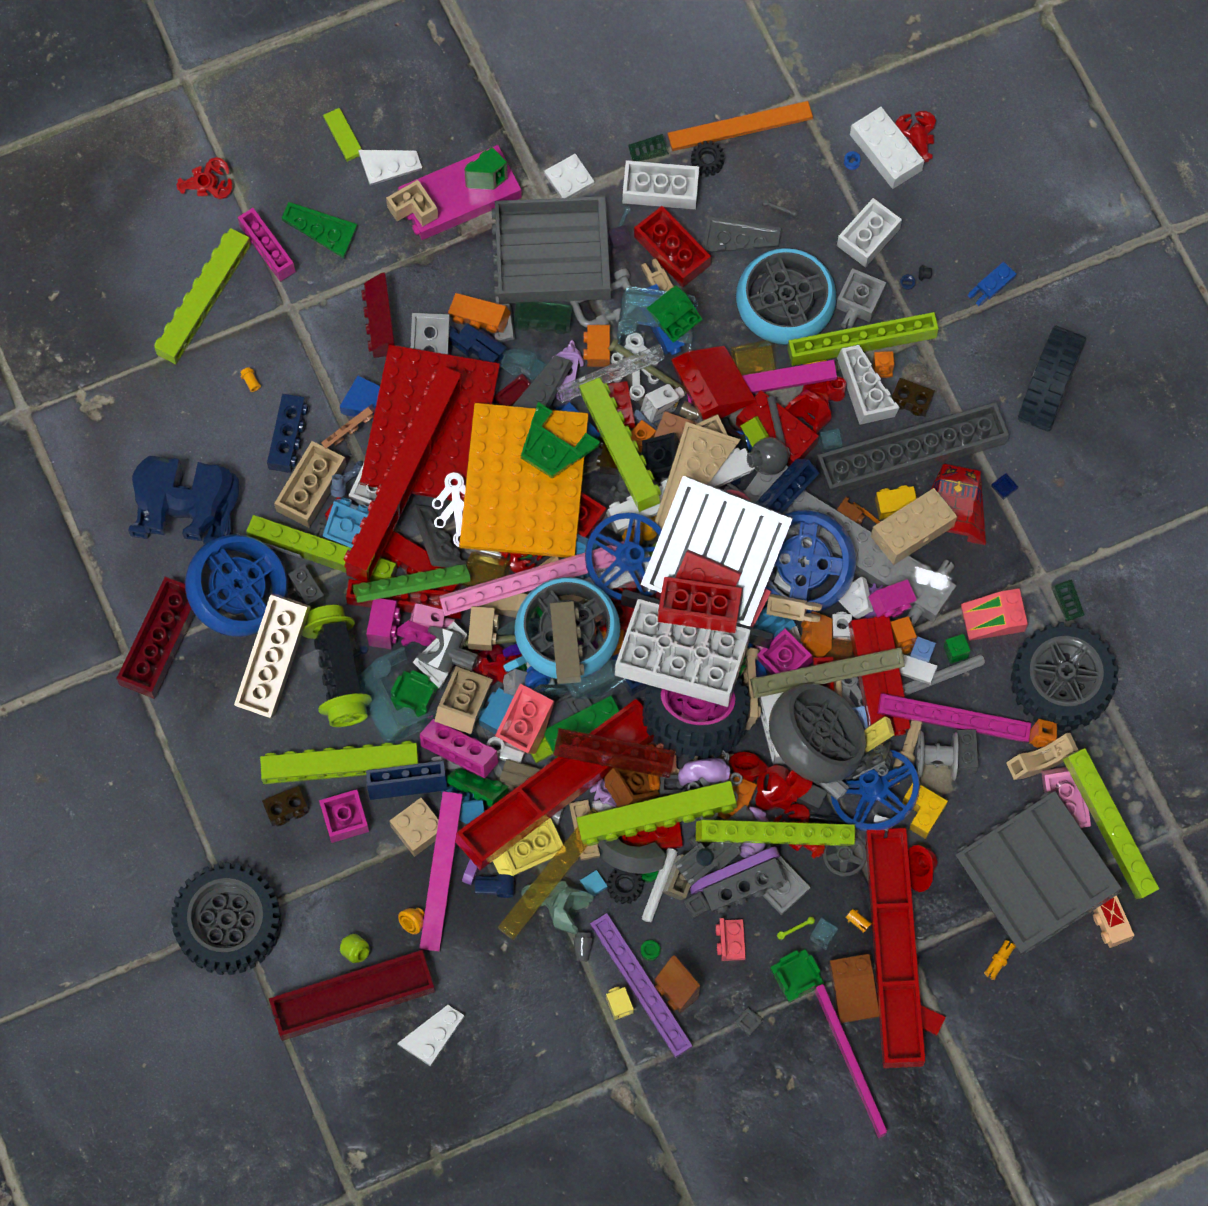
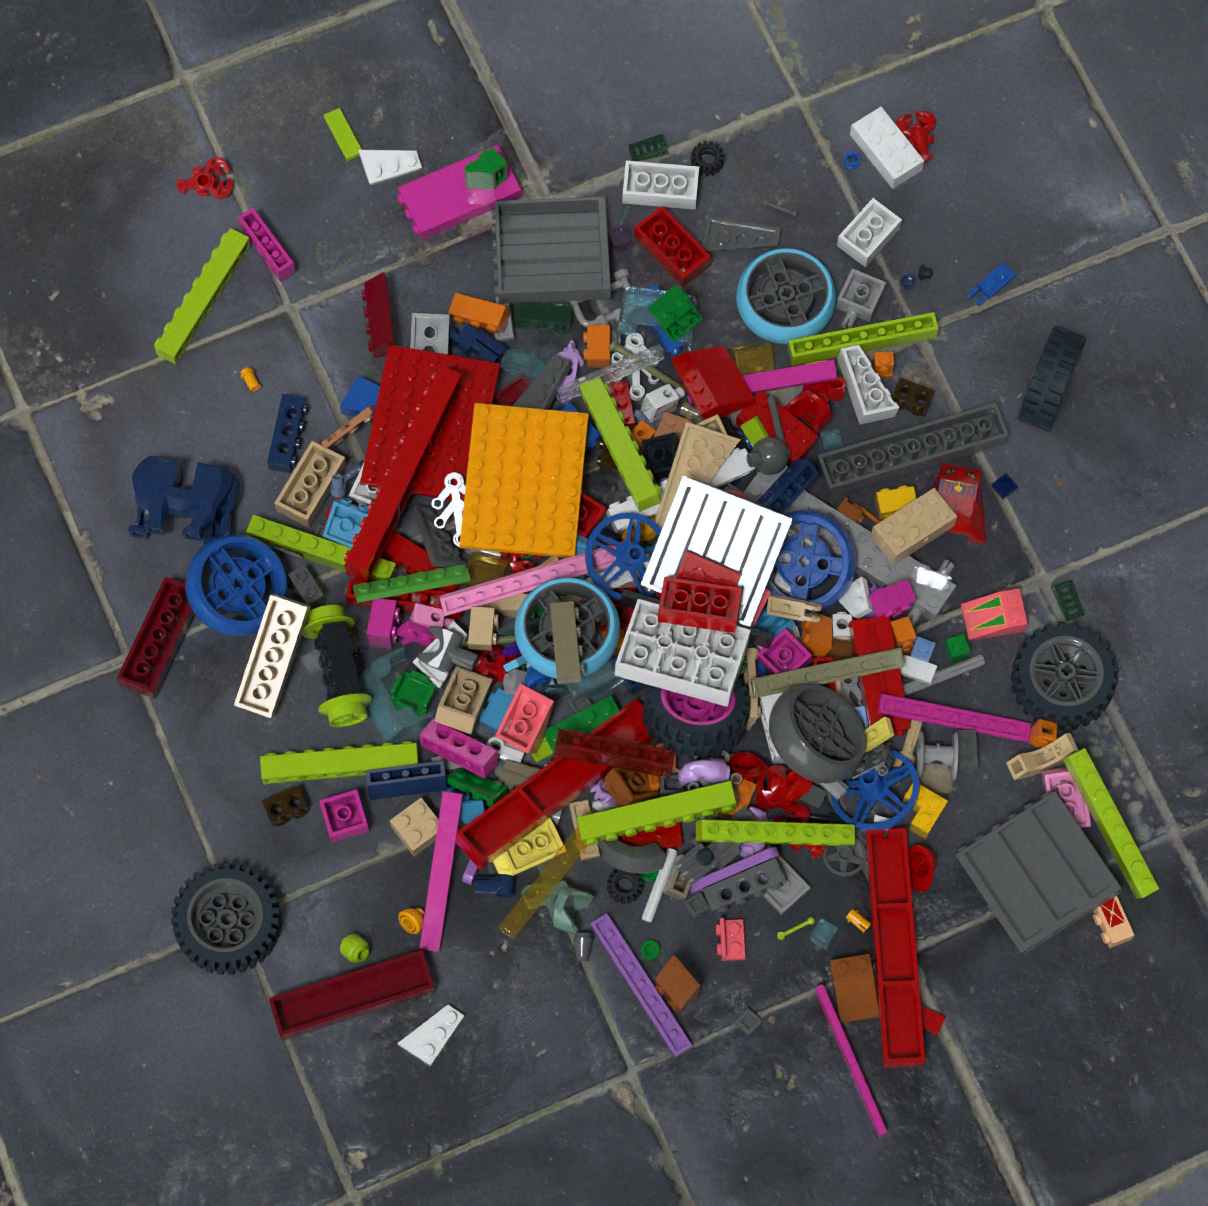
(325, 229): green wing -> none
(412, 200): tan brick -> none
(550, 452): green wing -> none
(569, 177): white plate -> none
(593, 883): medium azure tile -> none
(619, 1002): light yellow brick -> none
(658, 277): tan hinge -> none
(740, 125): orange tile -> none
(797, 975): green panel -> none
(999, 960): light orange pin -> none

